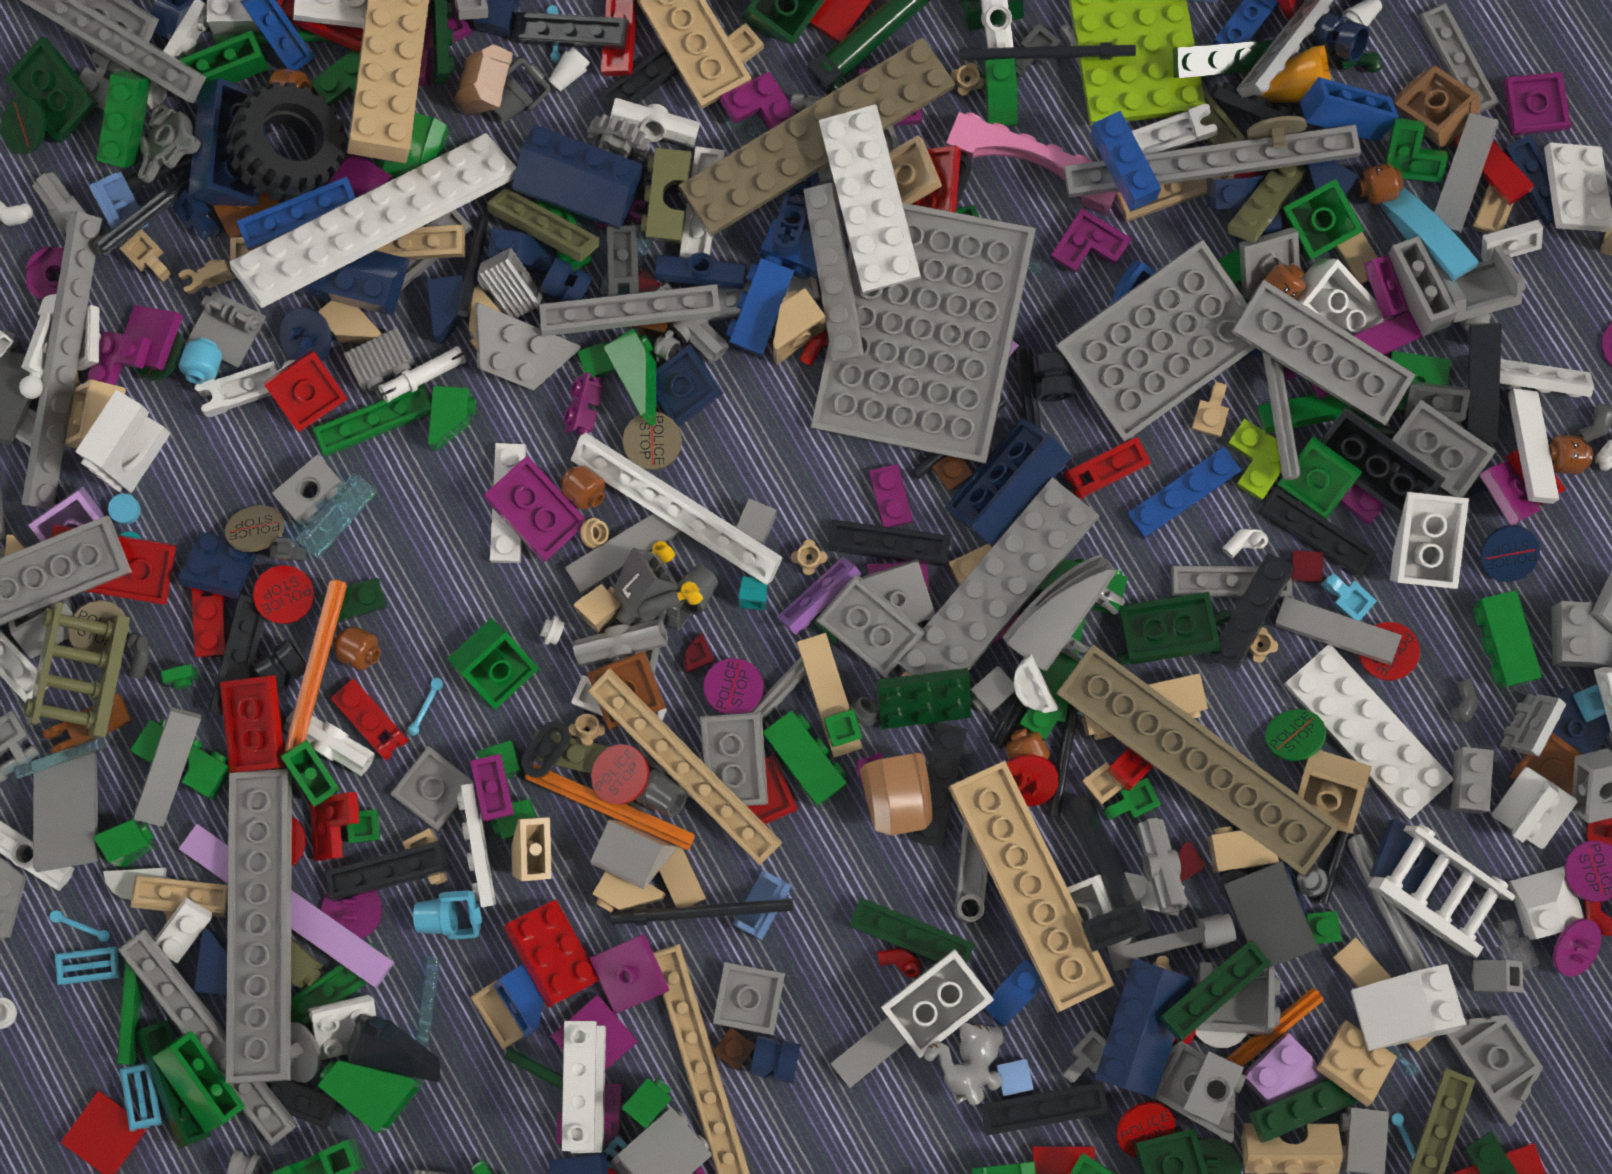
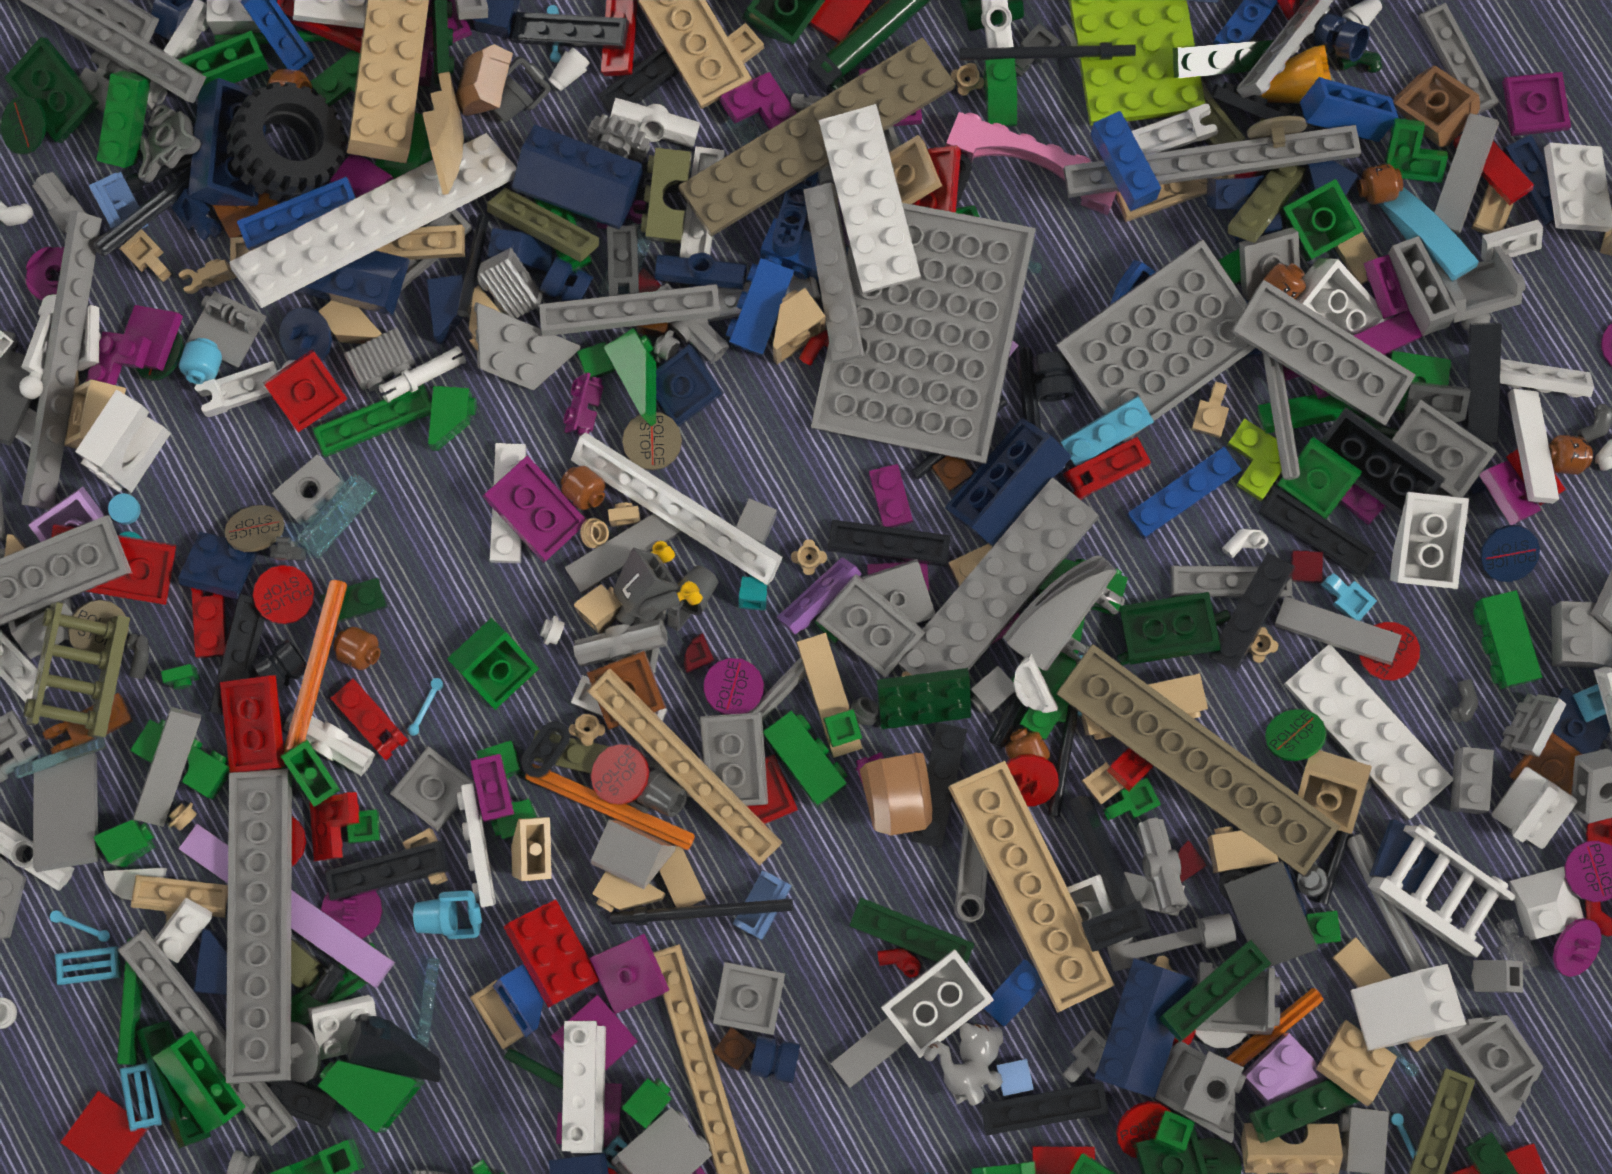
(181, 816): none -> tan plate
(328, 982): none -> black pin
(445, 133): none -> tan slope
(624, 514): none -> tan plate
(1088, 234): magenta plate -> none
(1107, 430): none -> medium azure plate
(1174, 1131): none -> green plate

